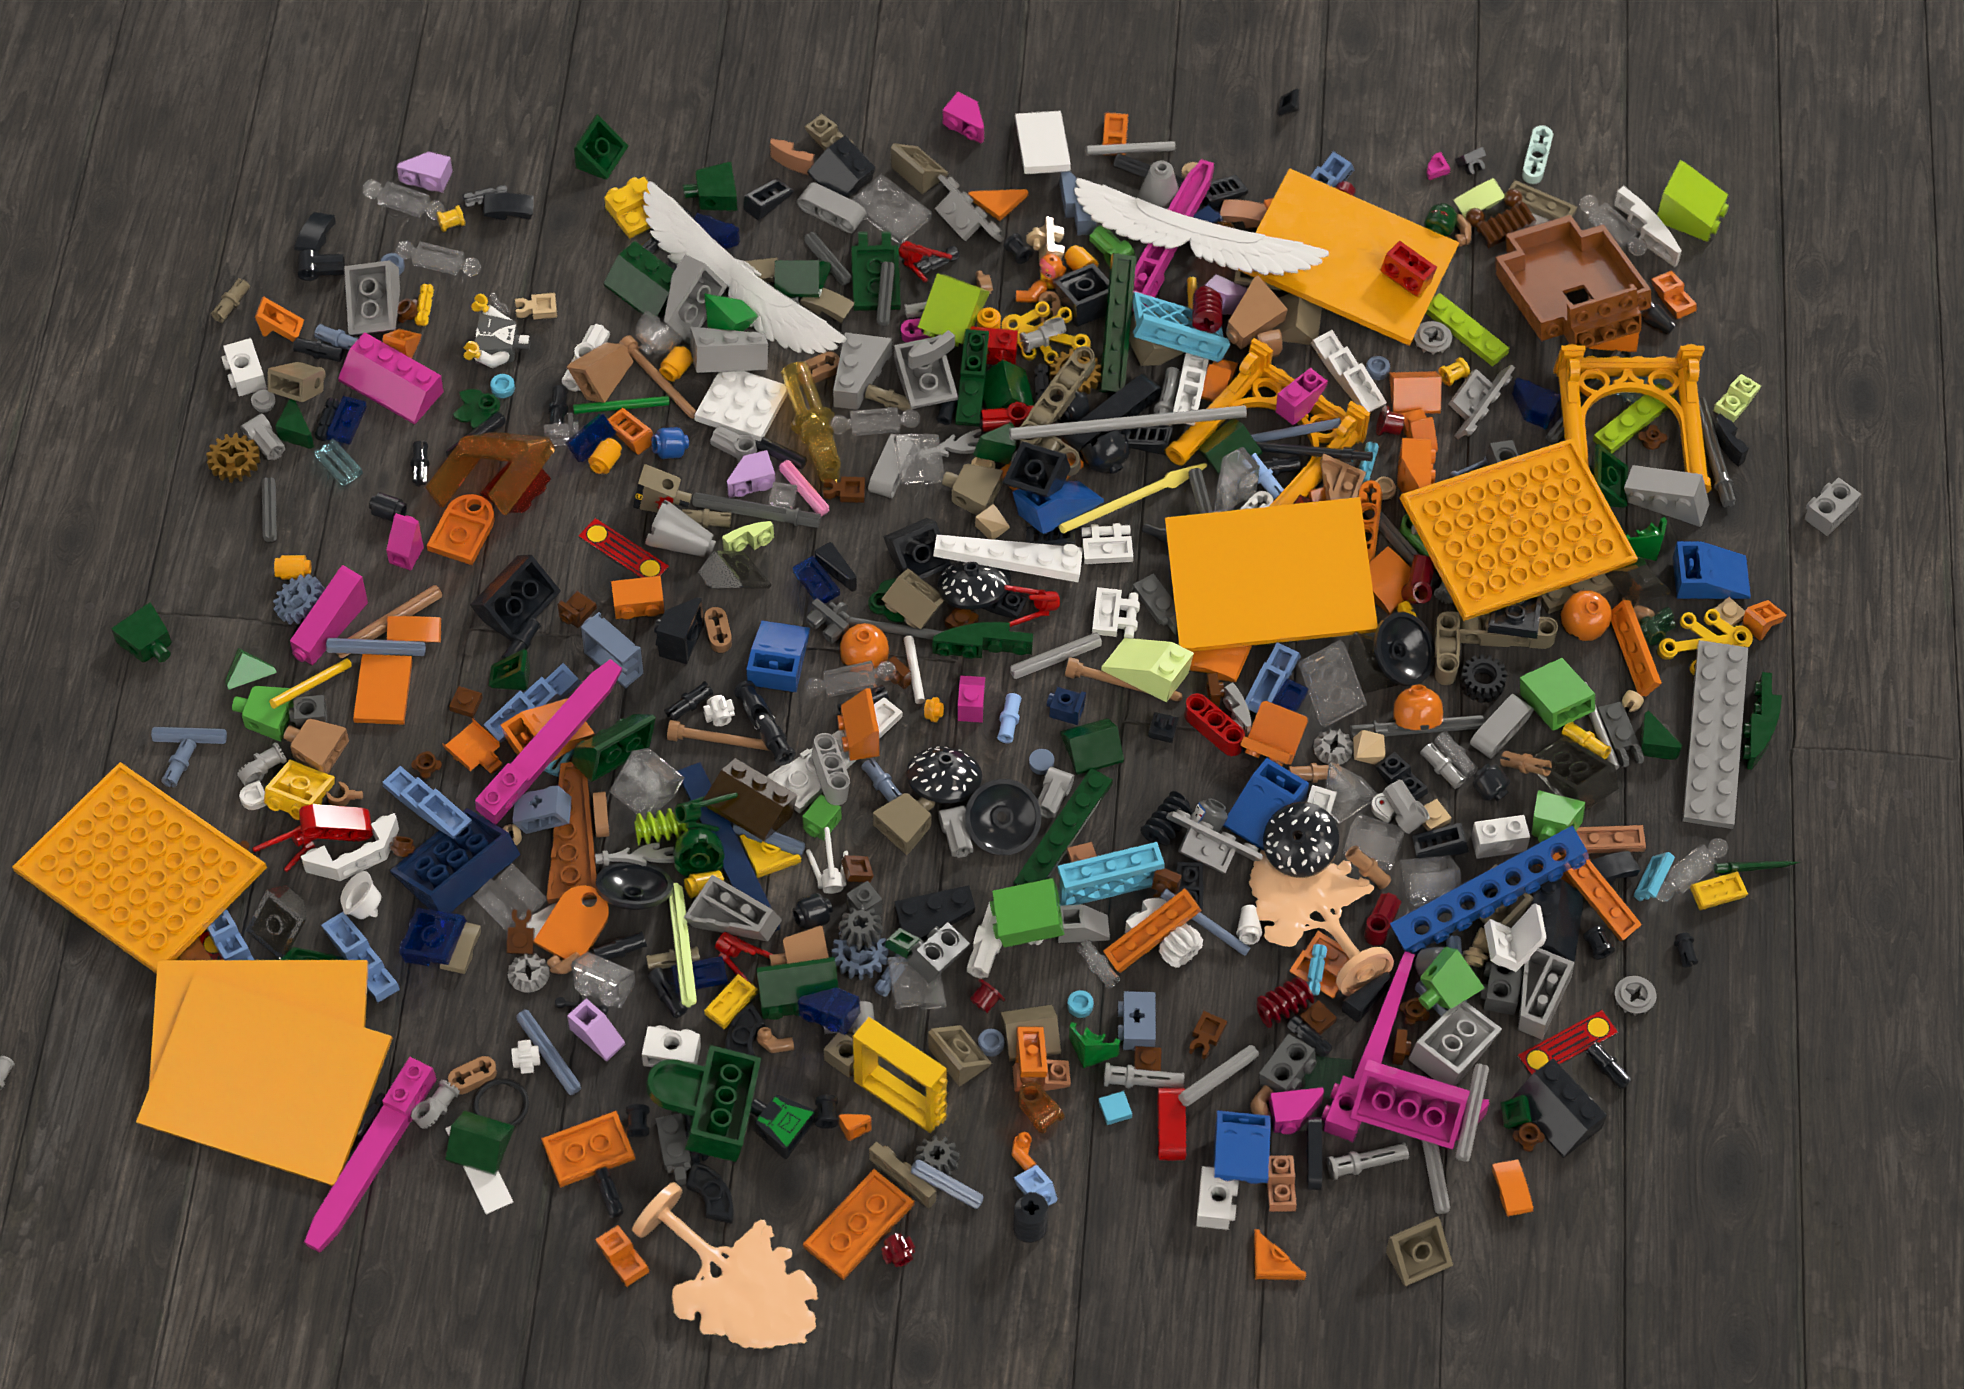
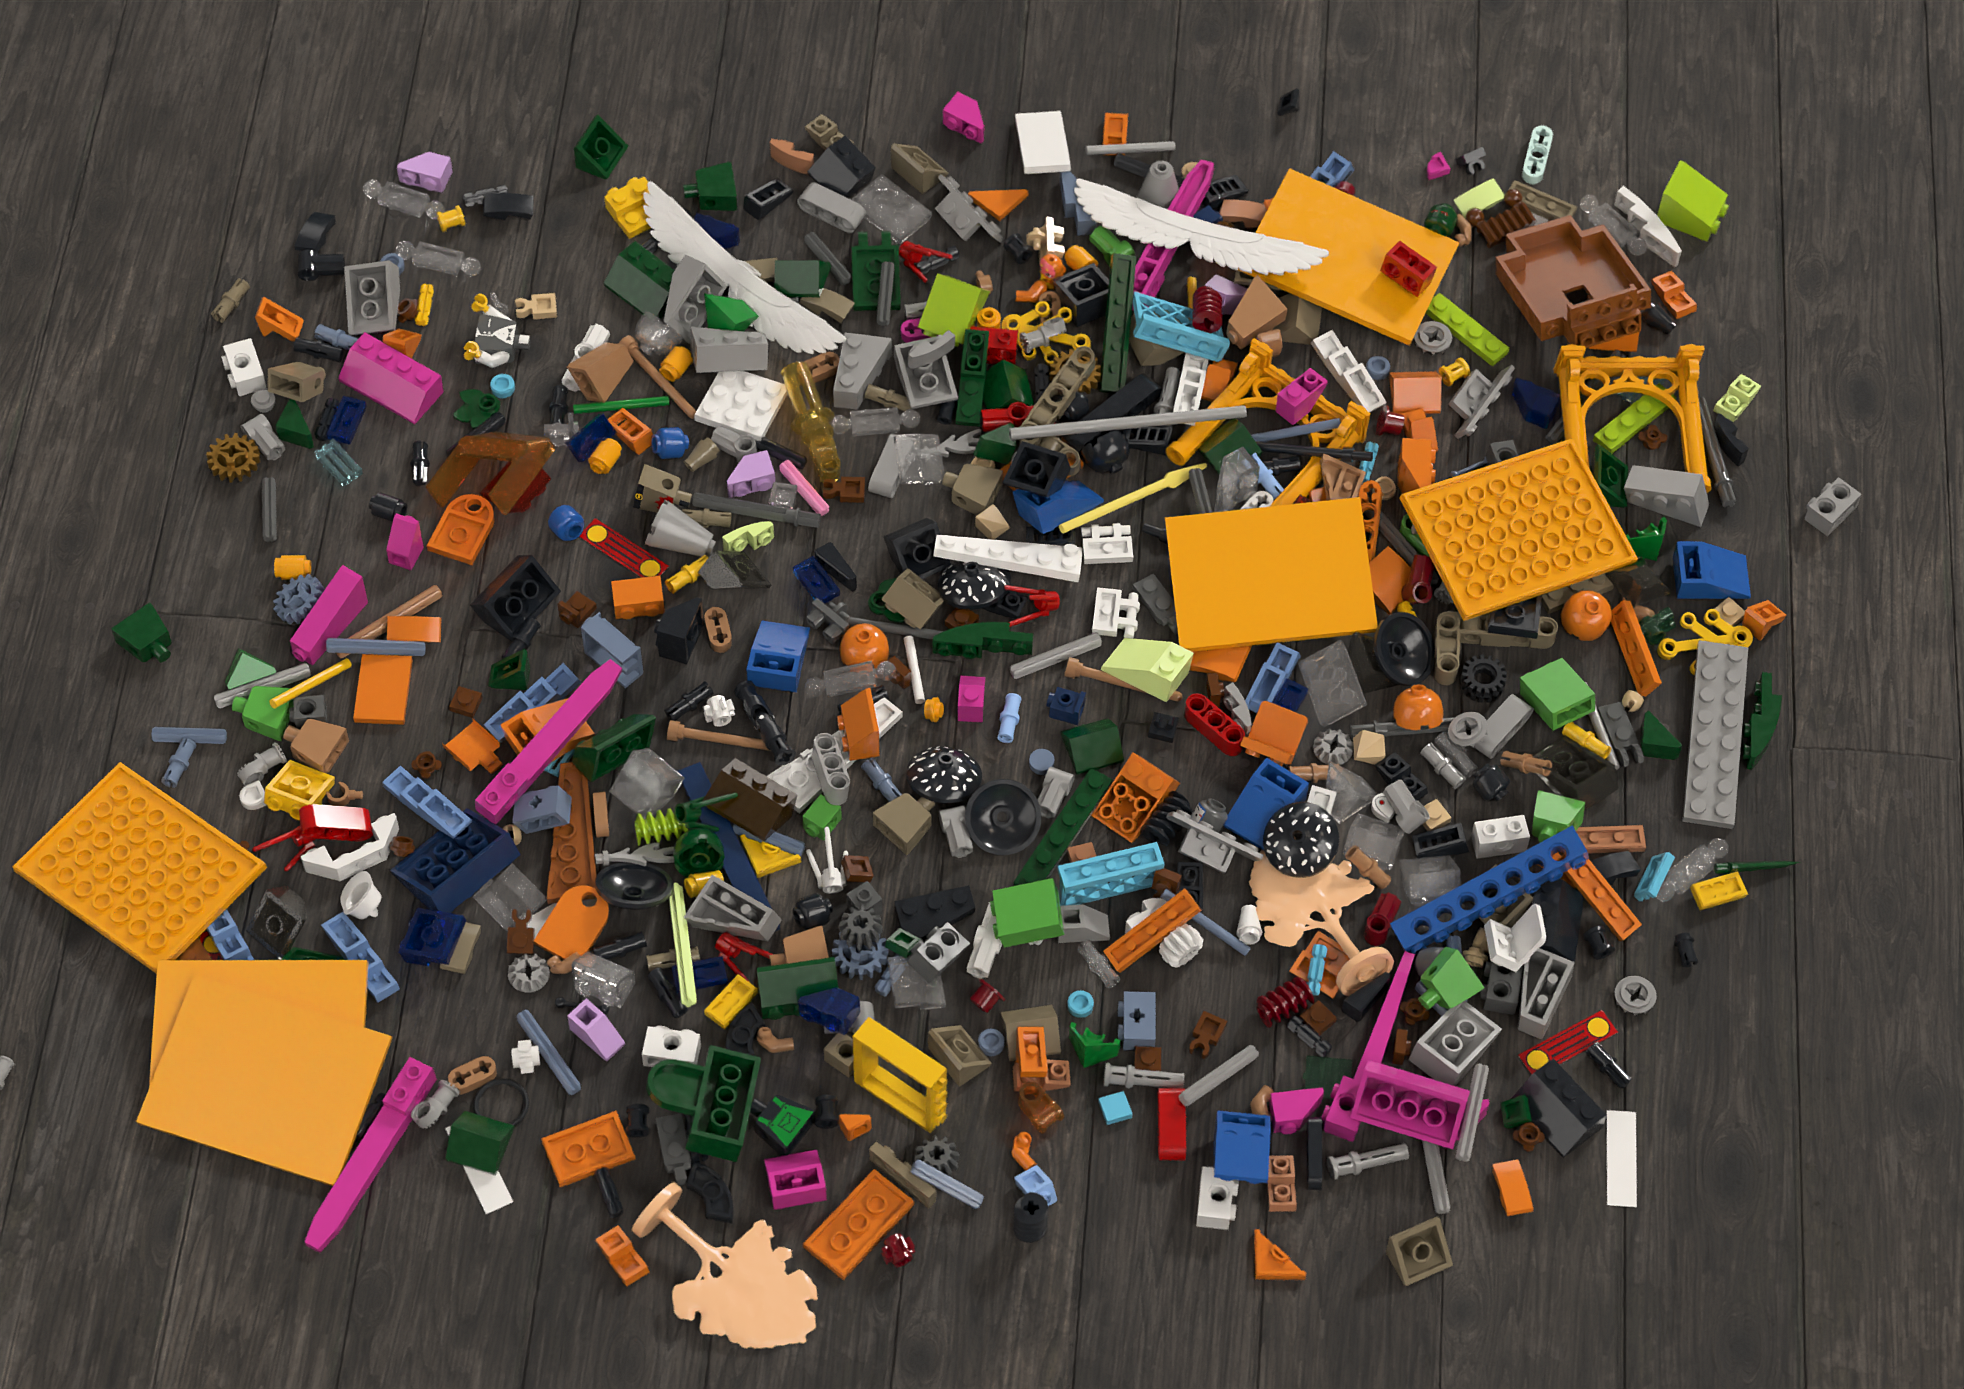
(275, 680): none -> light grey axle
(566, 523): none -> blue head
(687, 575): none -> yellow pin
(703, 453): none -> dark tan cone
(795, 1179): none -> dark pink slope
(1134, 797): none -> orange slope
(1282, 1065): dark grey brick -> none
(1458, 727): none -> light grey gear
(1621, 1158): none -> white sticker

